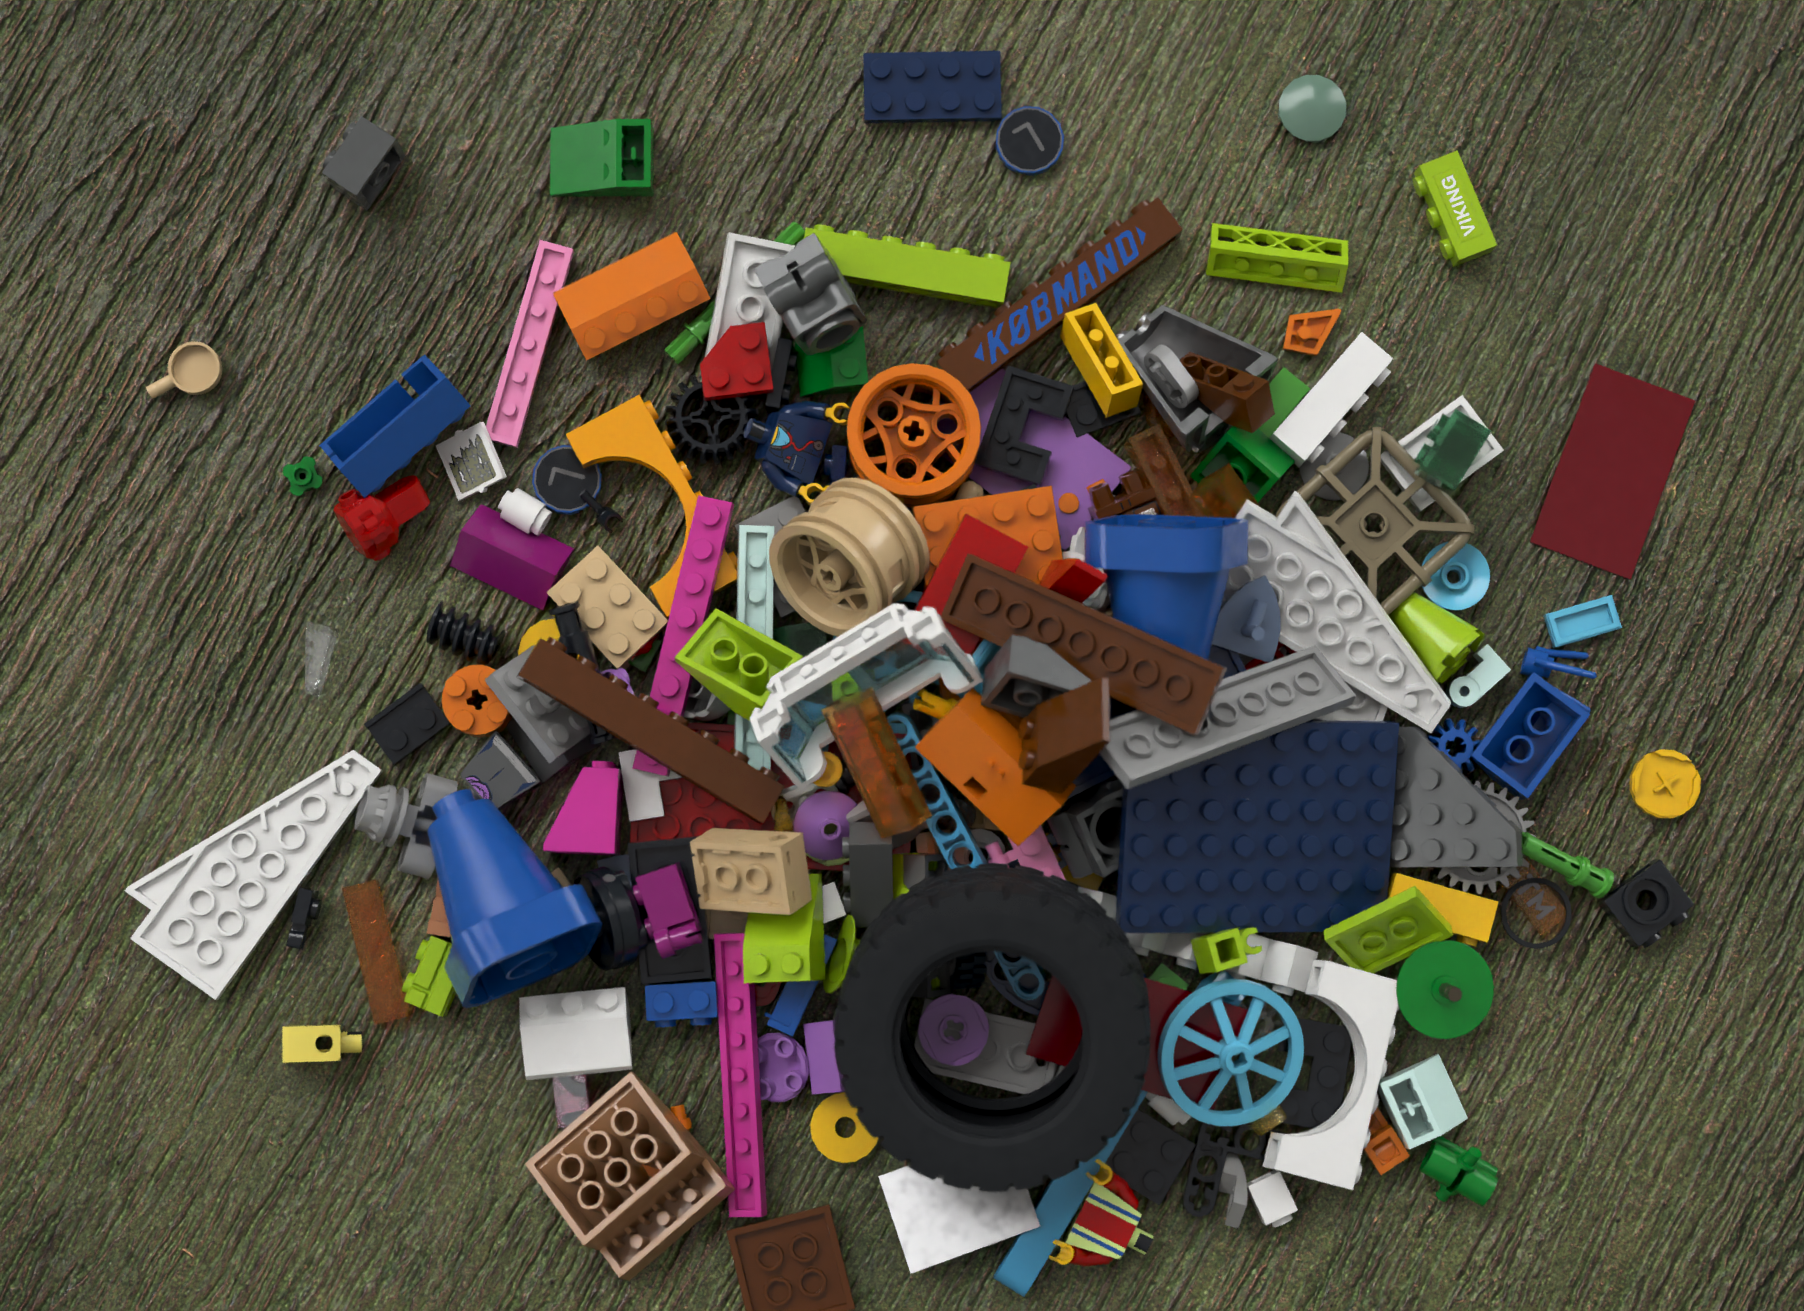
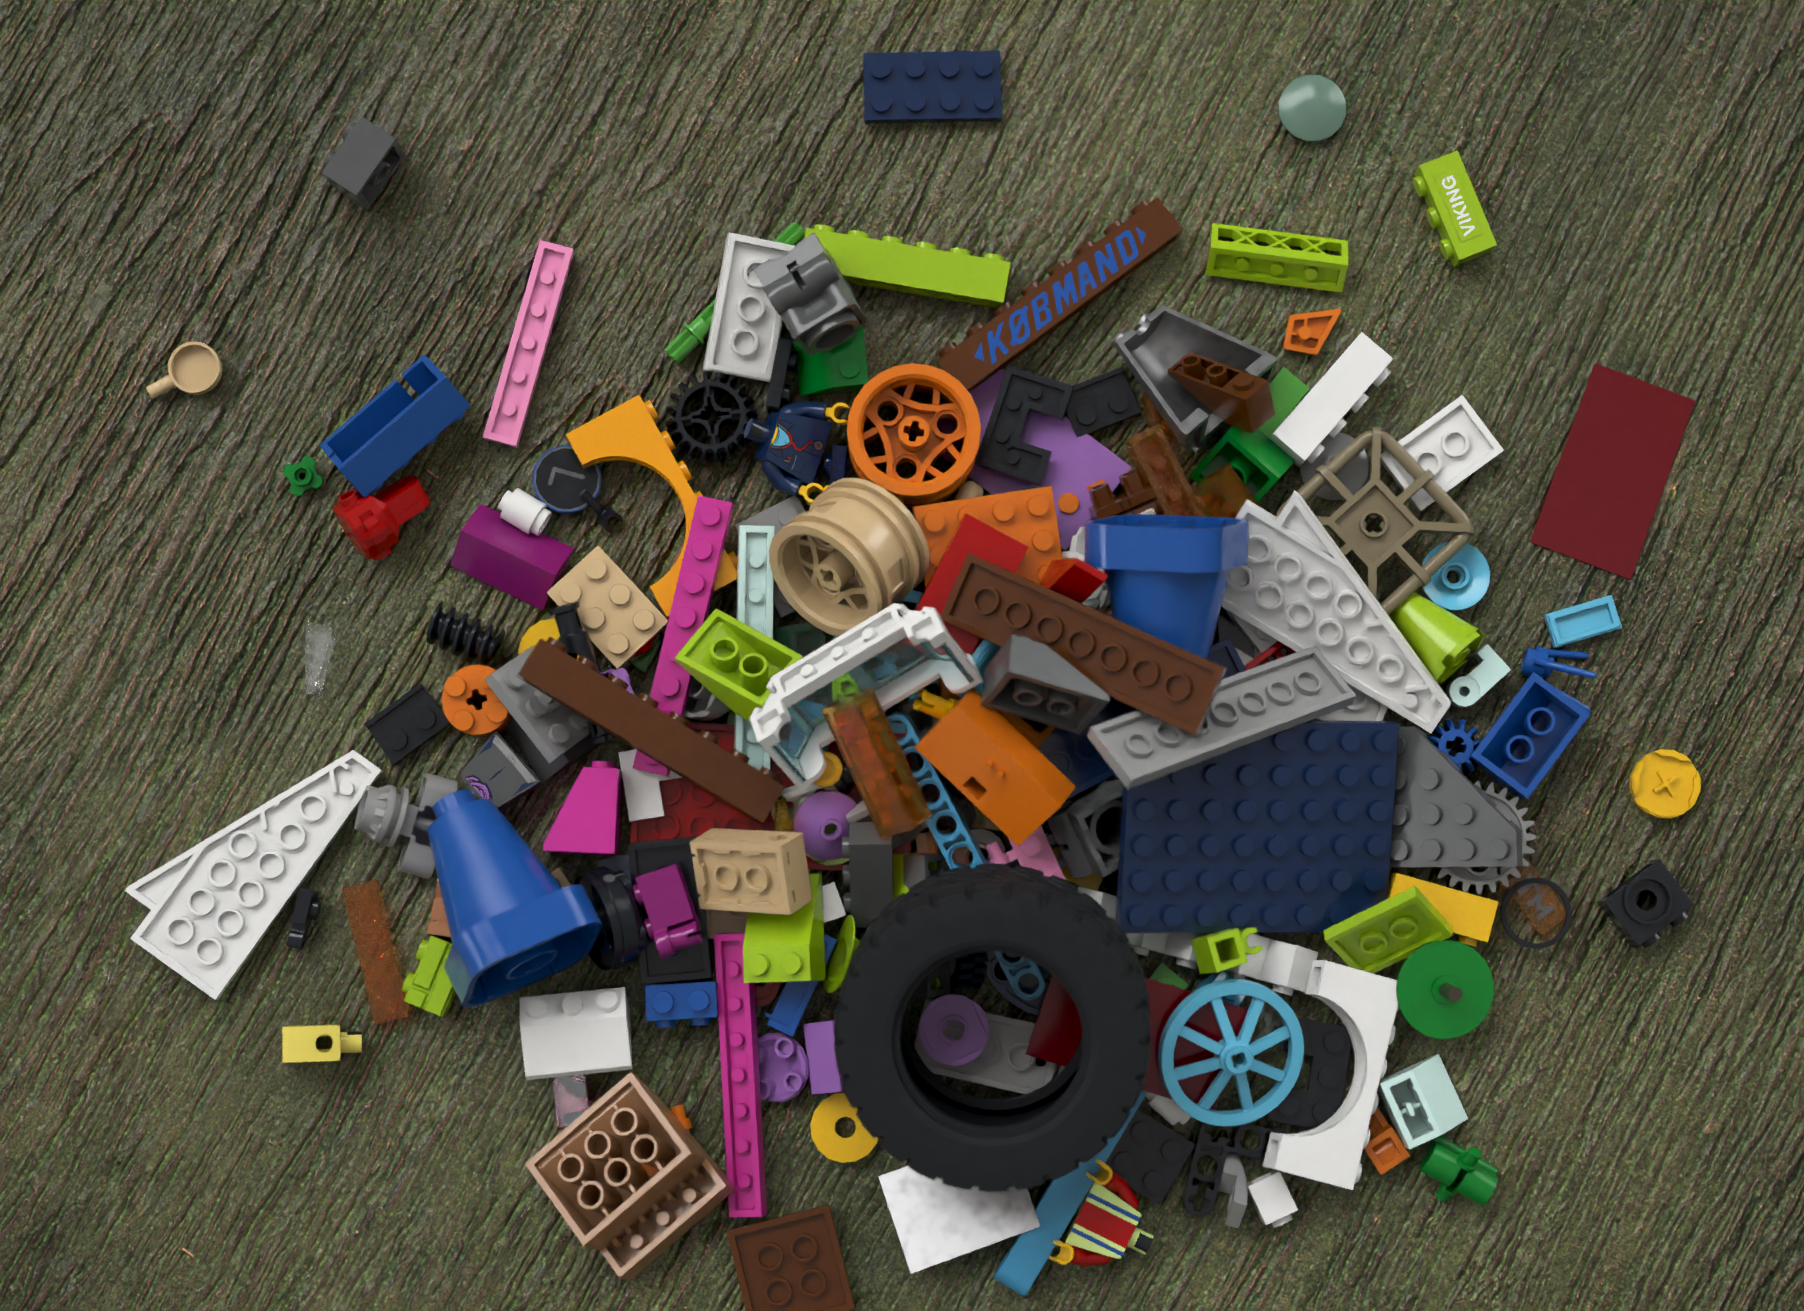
(471, 461): piece -> none
(602, 159): green slope -> none
(631, 295): orange slope -> none
(738, 364): red plate -> none
(1029, 140): black tile -> none
(1064, 736): reddish brown slope -> none
(1101, 360): yellow brick -> none
(1171, 376): light grey beam -> none
(1250, 621): sand blue shield -> none
(1269, 1121): clear yellow tile -> none
(1451, 451): clear green brick -> none
(1577, 870): bright green pin -> none

